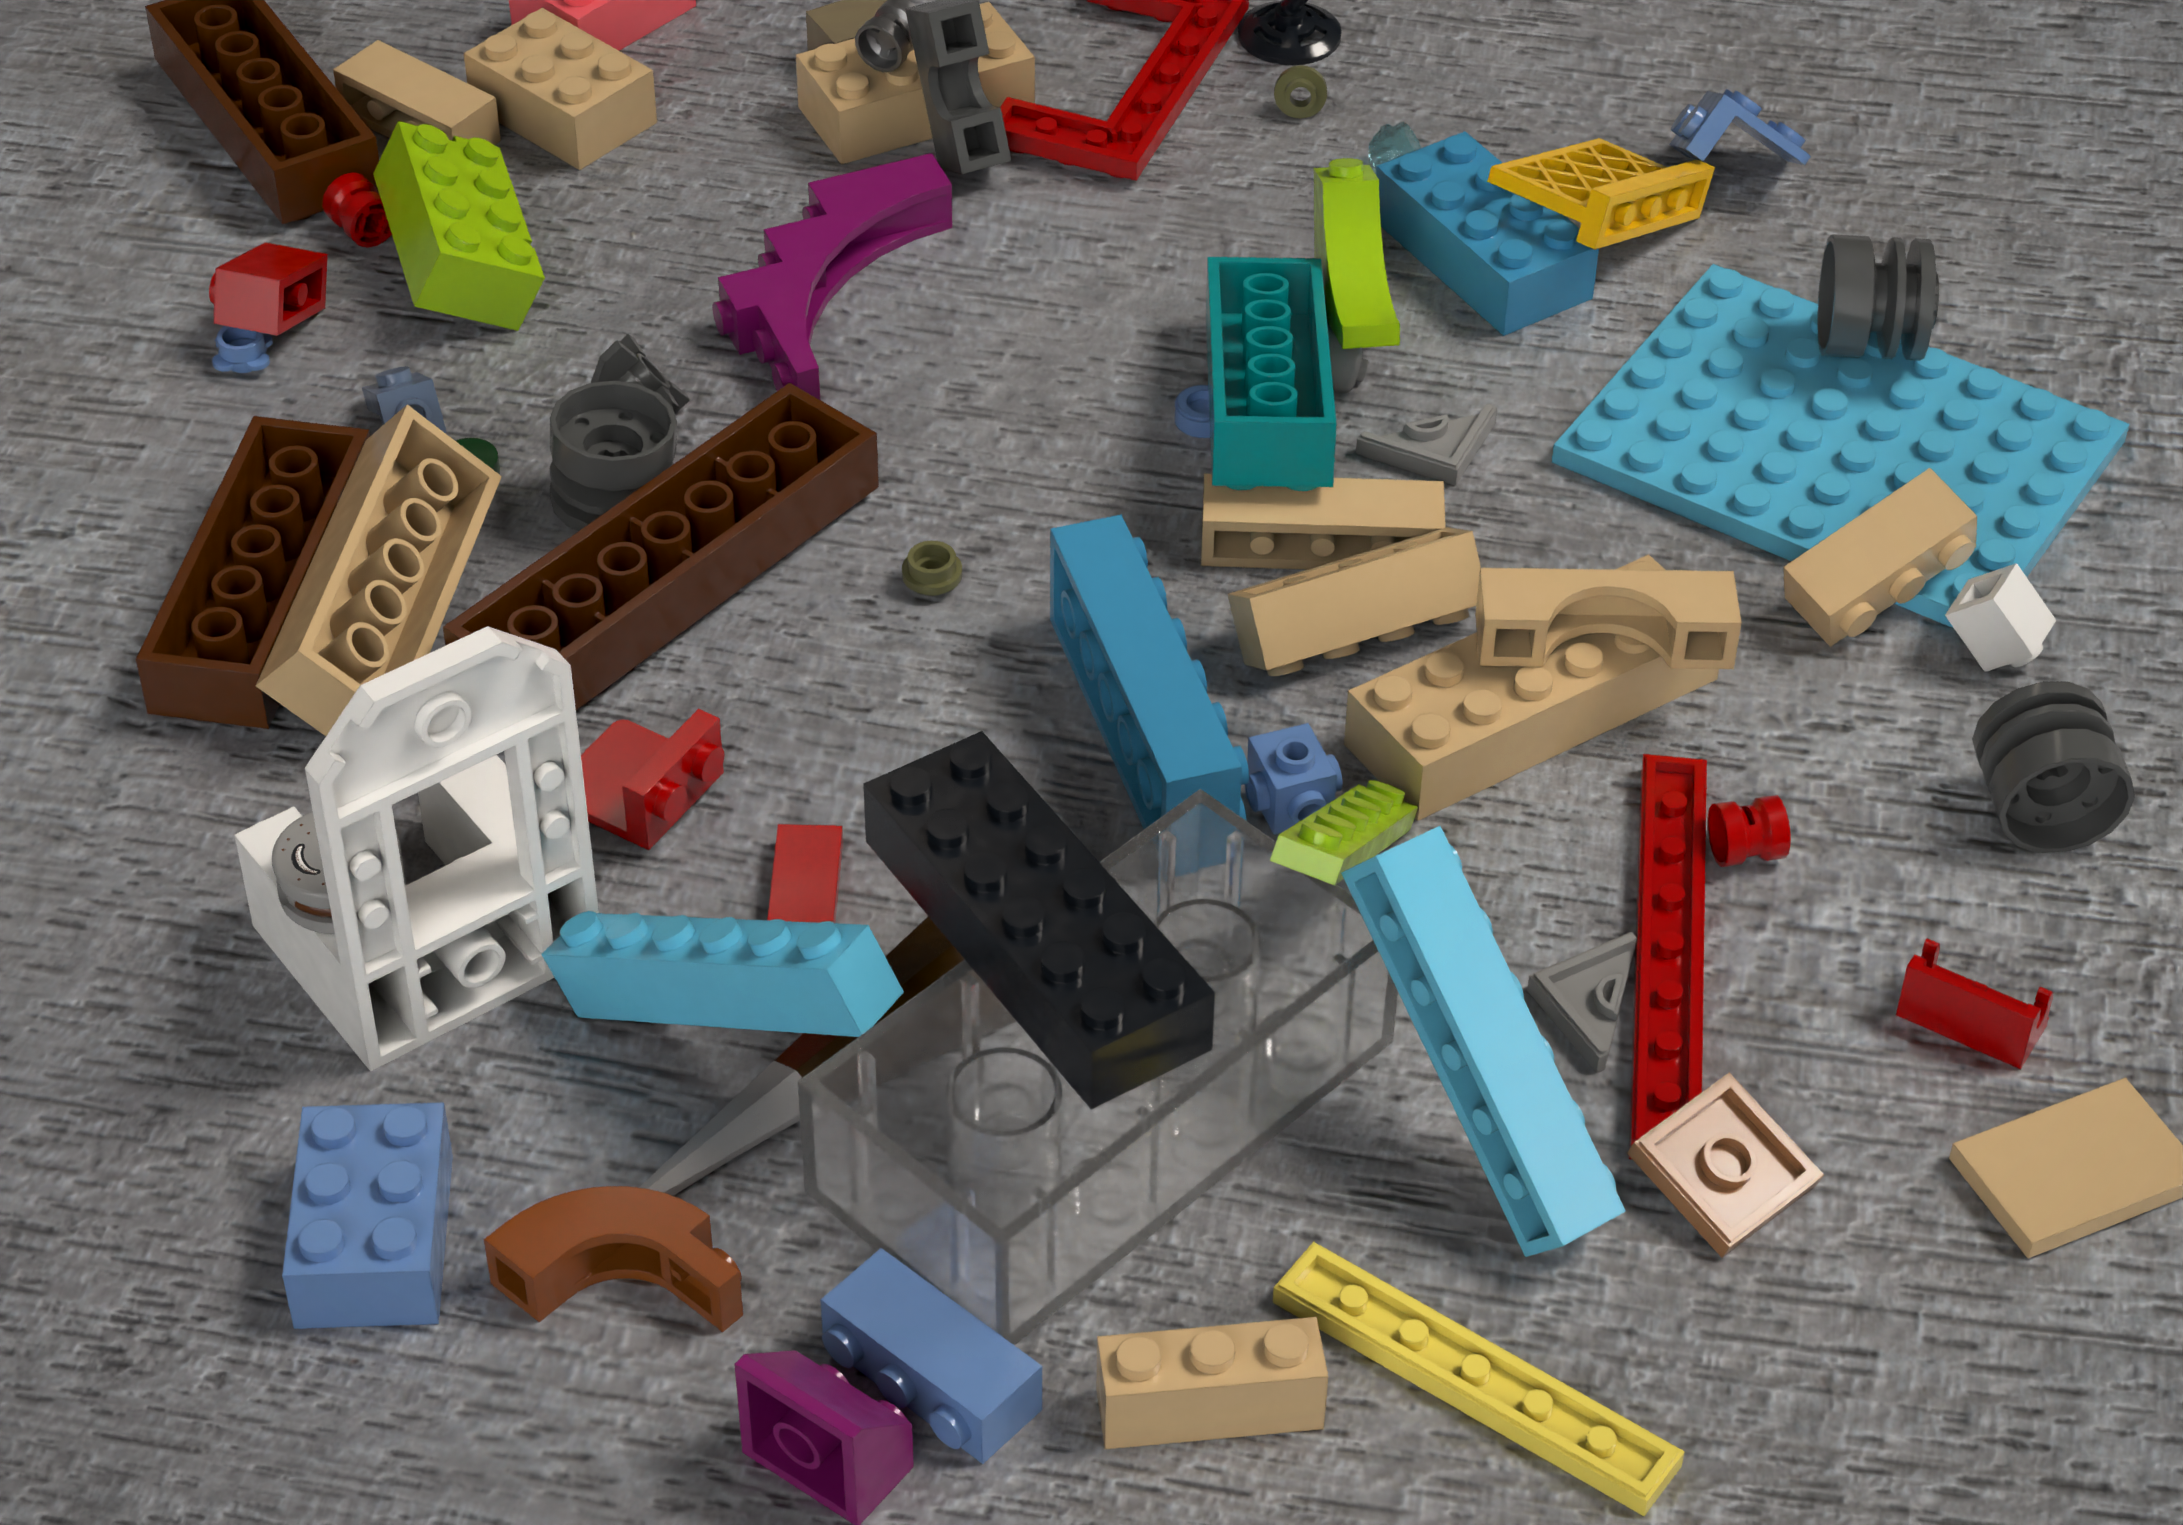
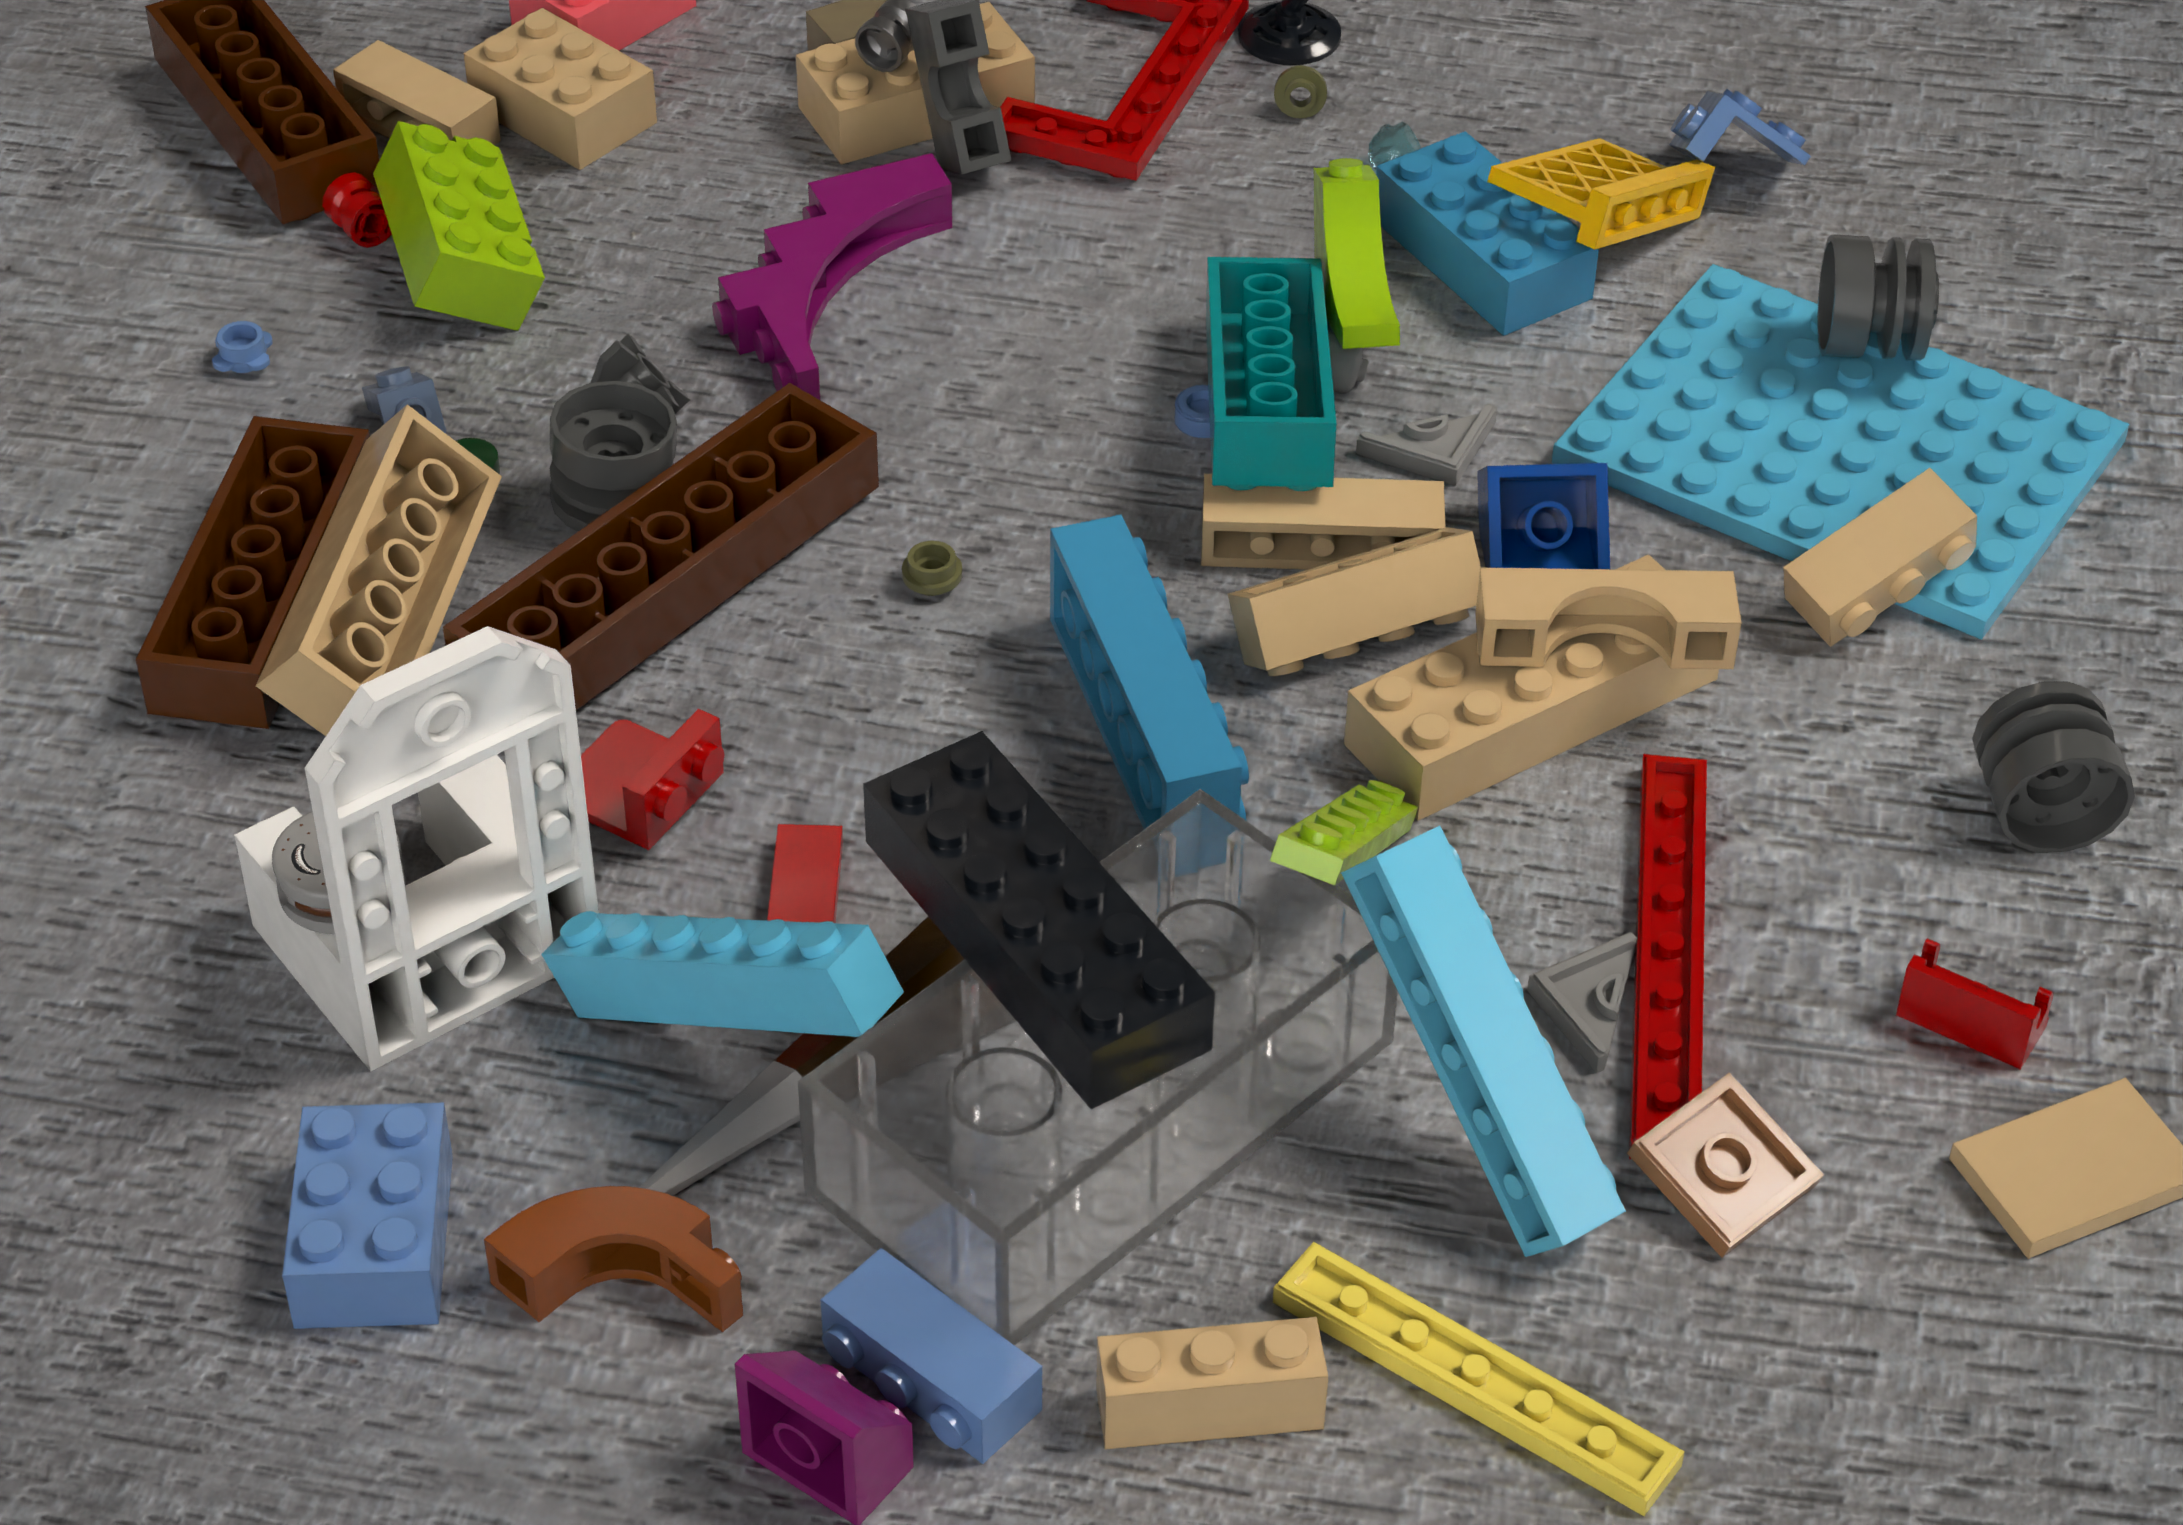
(269, 288): red brick -> none
(1290, 776): medium blue brick -> none
(1544, 516): none -> blue slope
(1748, 831): red wheel -> none
(2001, 618): white brick -> none

